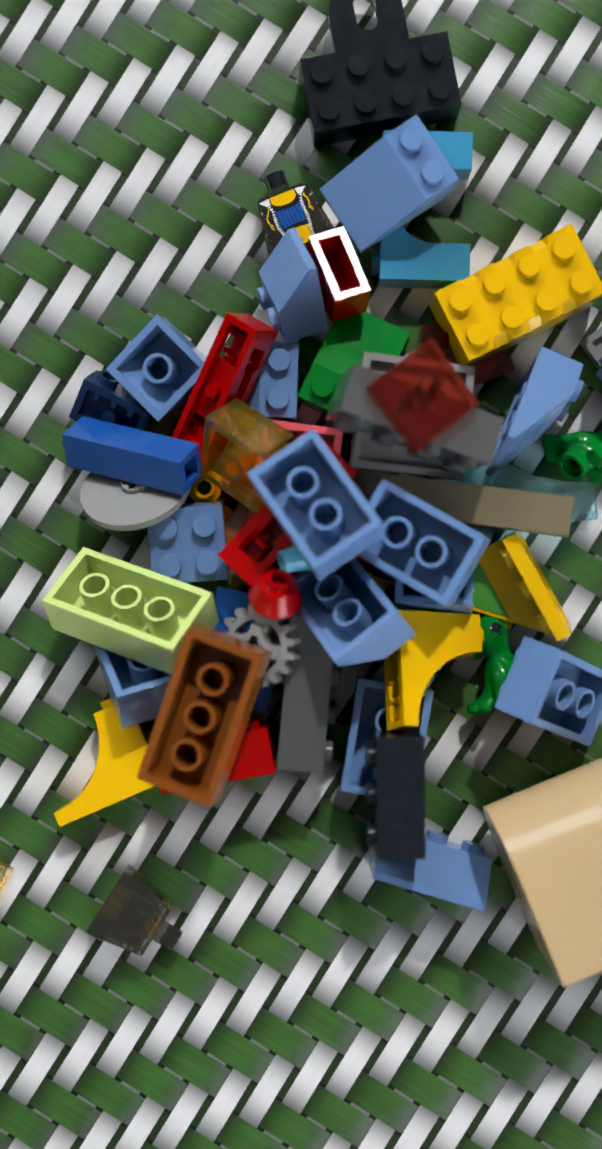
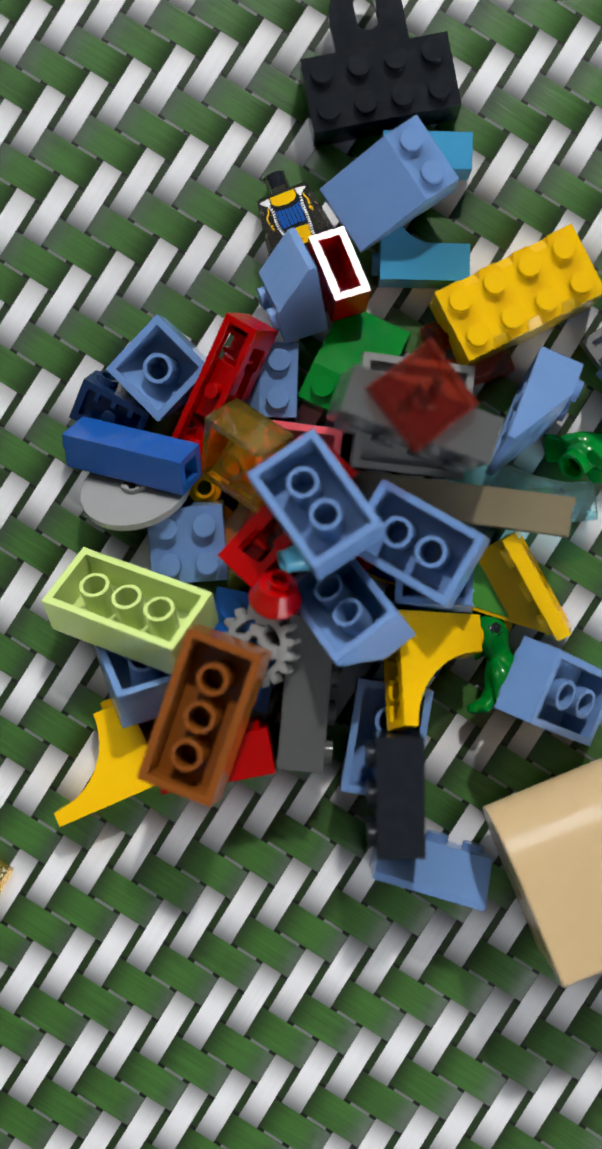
(135, 915): clear smoke torso -> none

